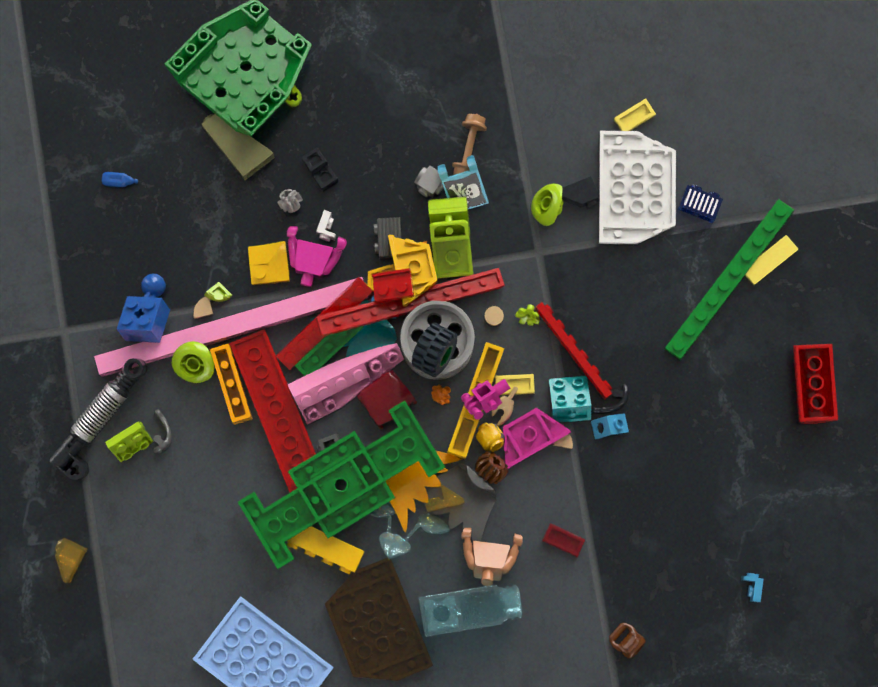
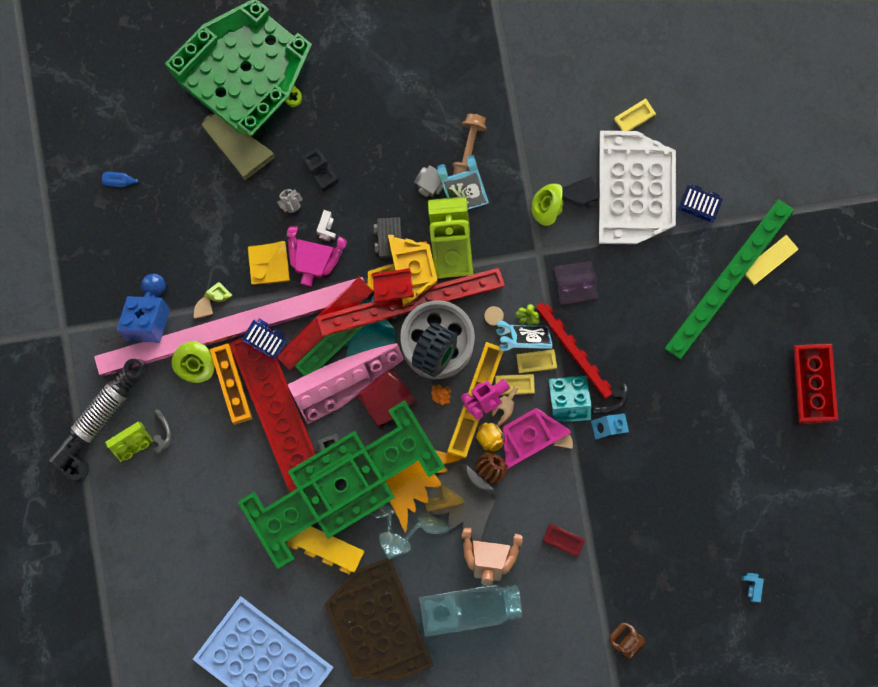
(69, 557): clear yellow slope -> none
(264, 338): none -> clear blue brick
(524, 336): none -> flag
(536, 361): none -> light yellow tile
(576, 282): none -> clear purple bracket

